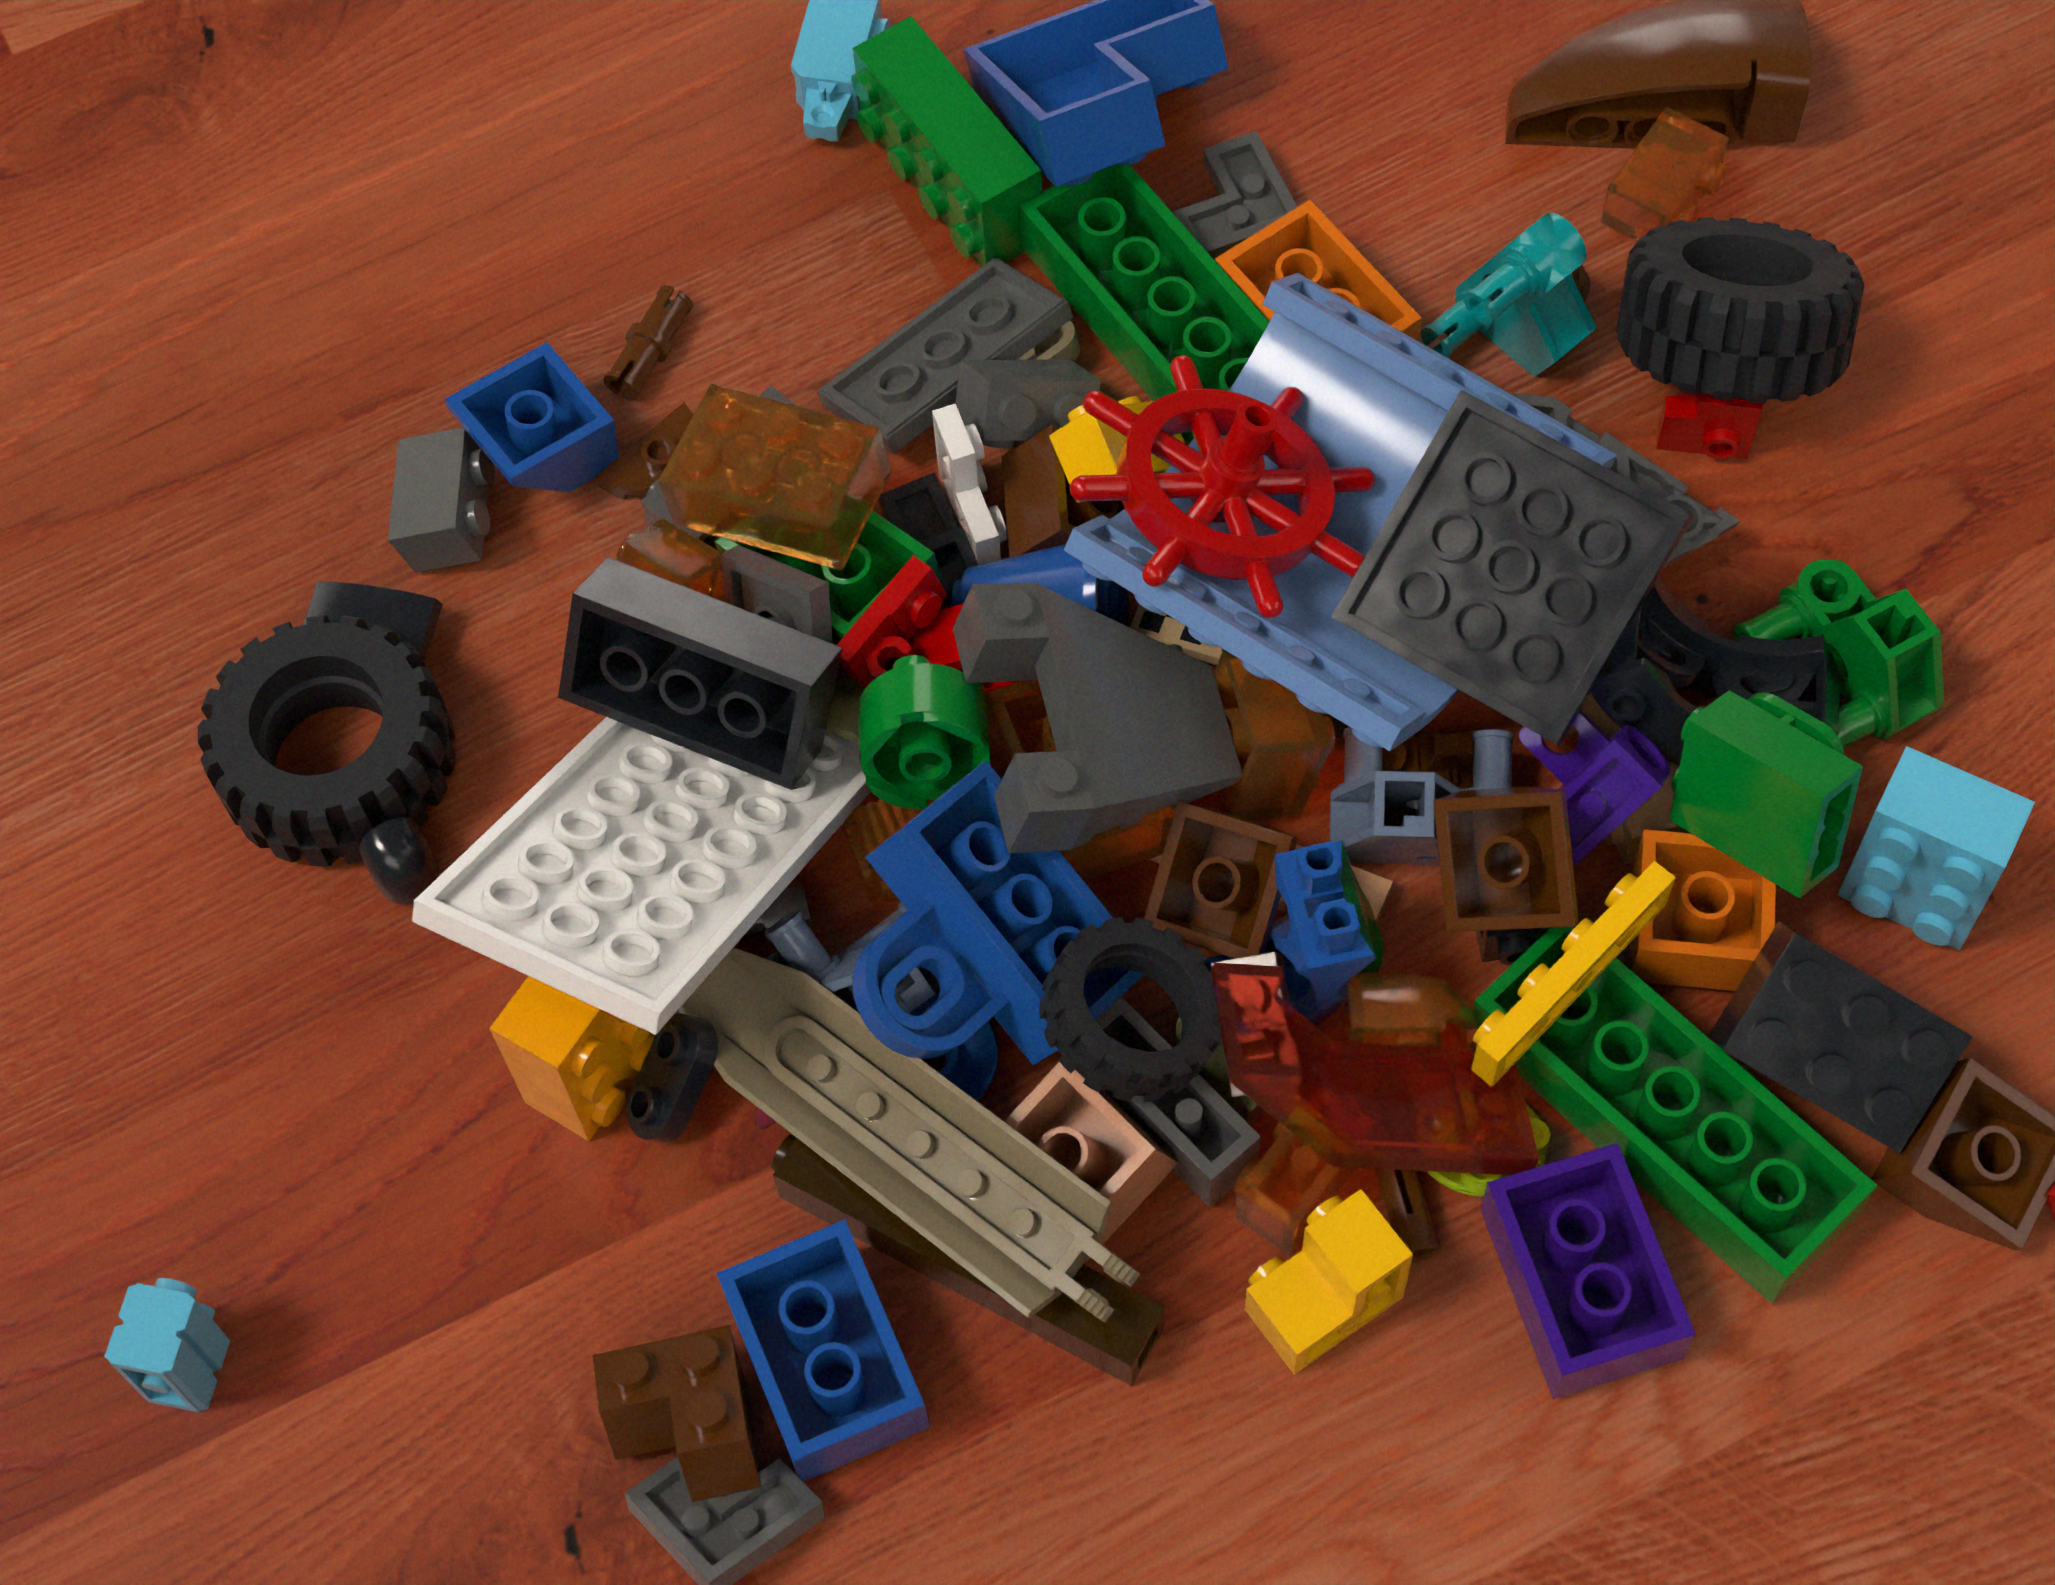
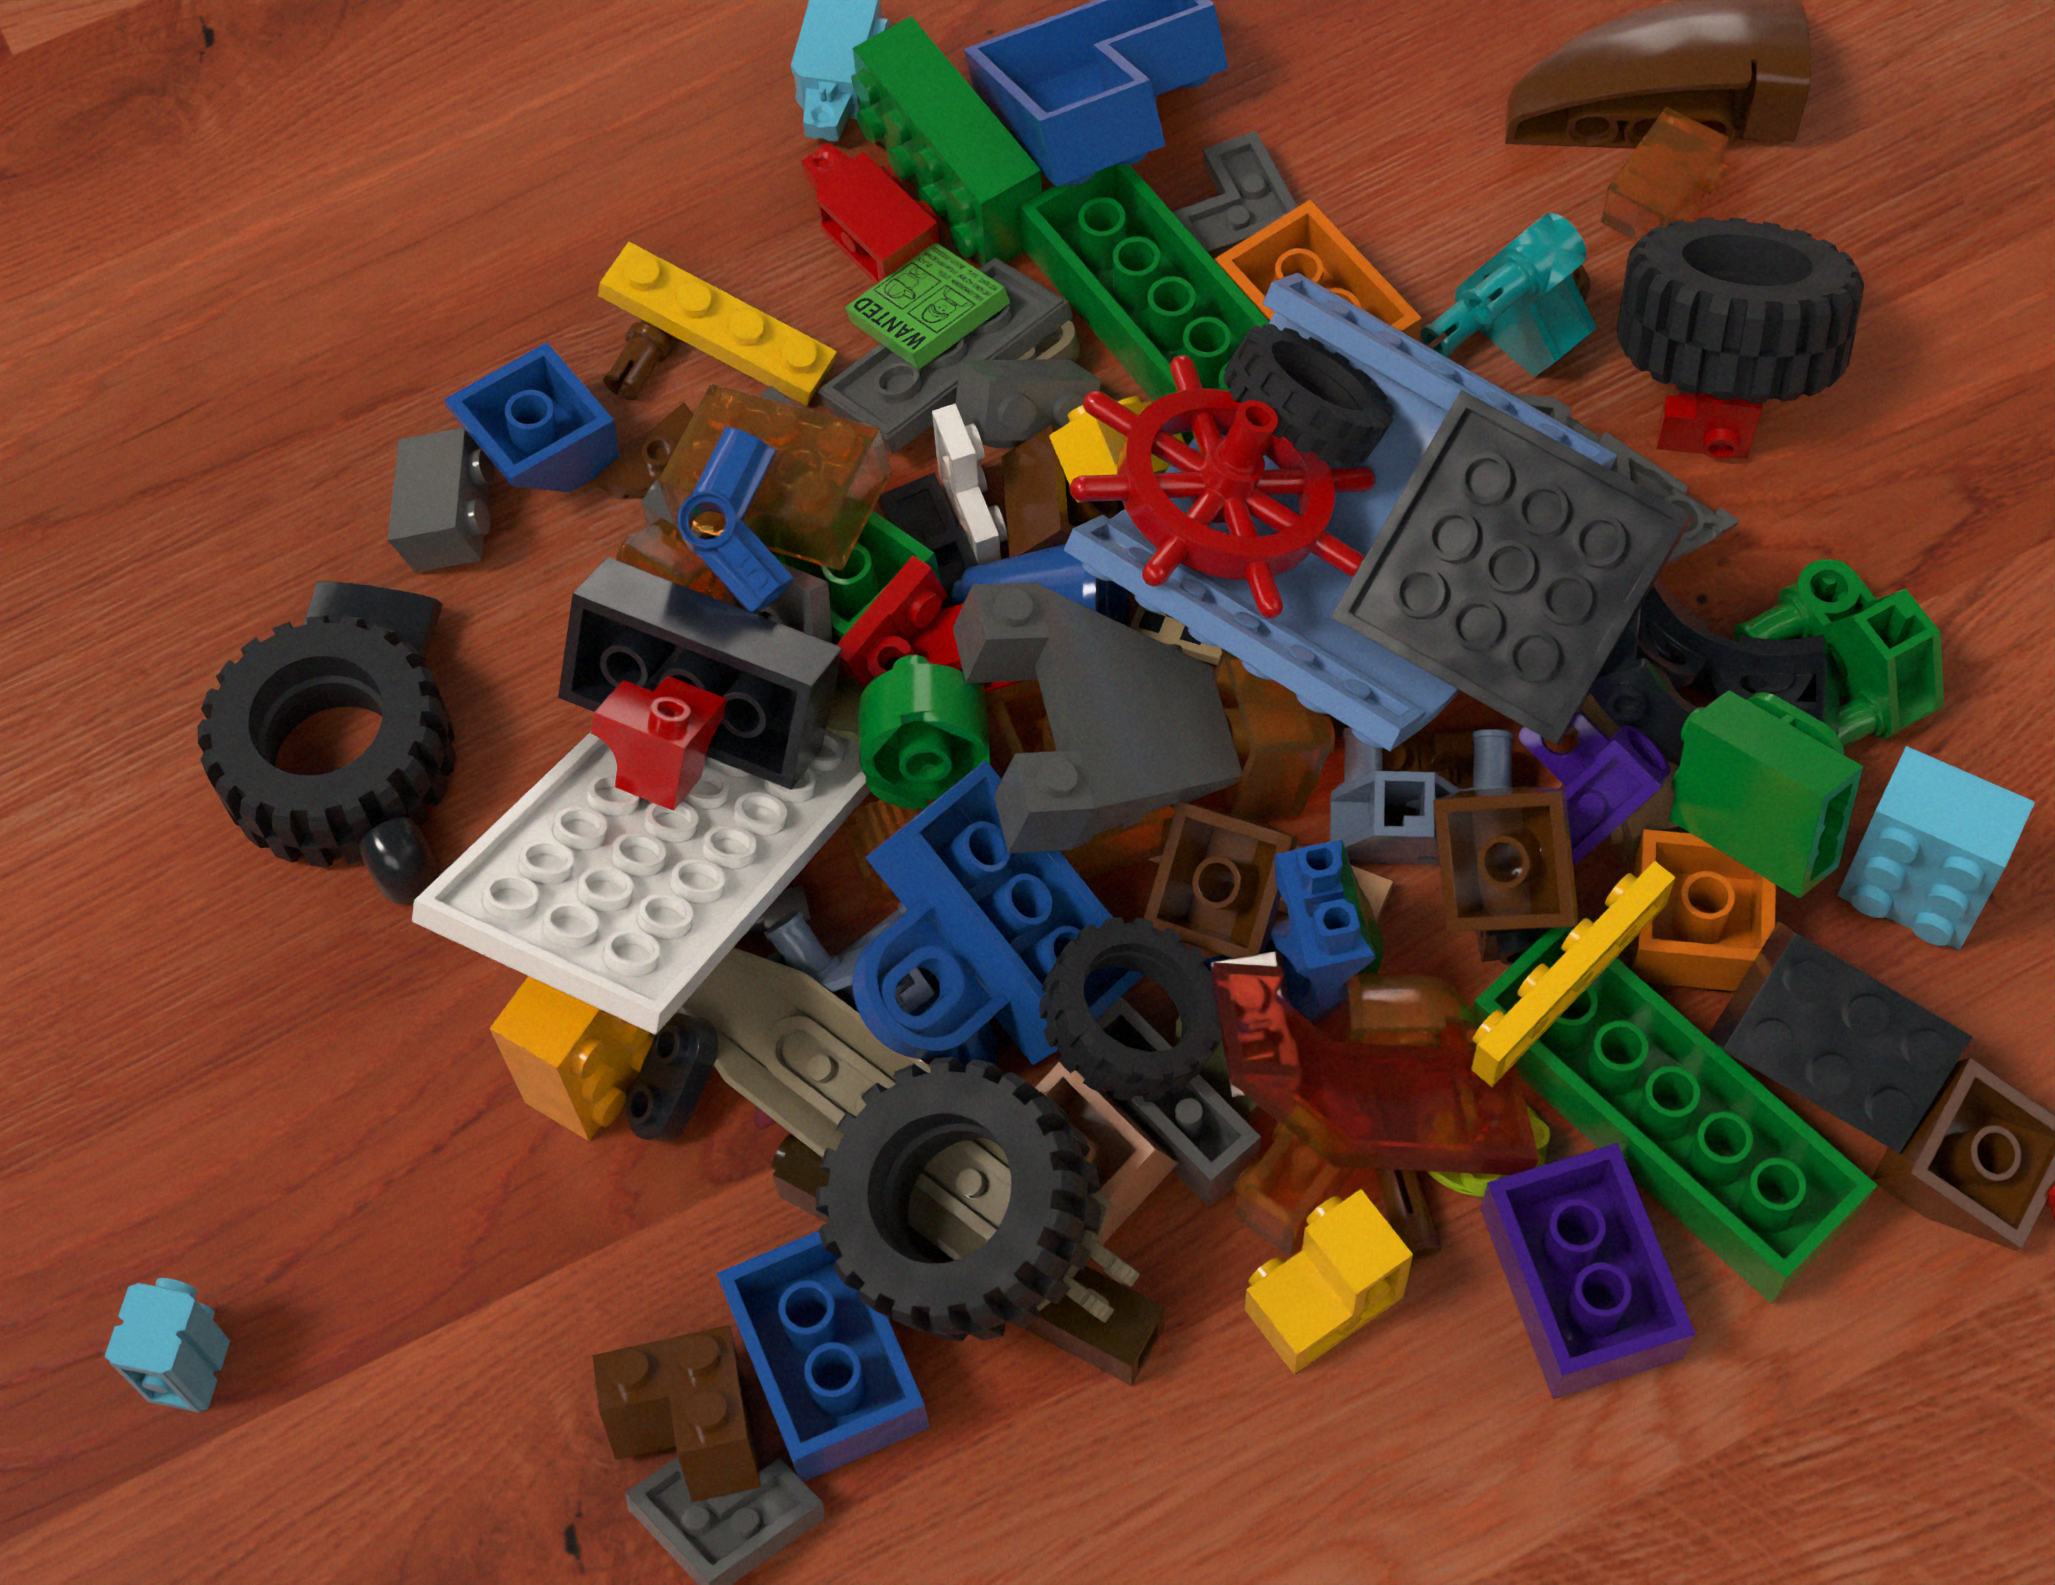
(659, 737): none -> red brick
(717, 323): none -> yellow plate
(737, 553): none -> blue piece
(868, 211): none -> red hinge
(886, 1153): none -> black tyre
(927, 305): none -> bright green tile
(1315, 393): none -> black tyre

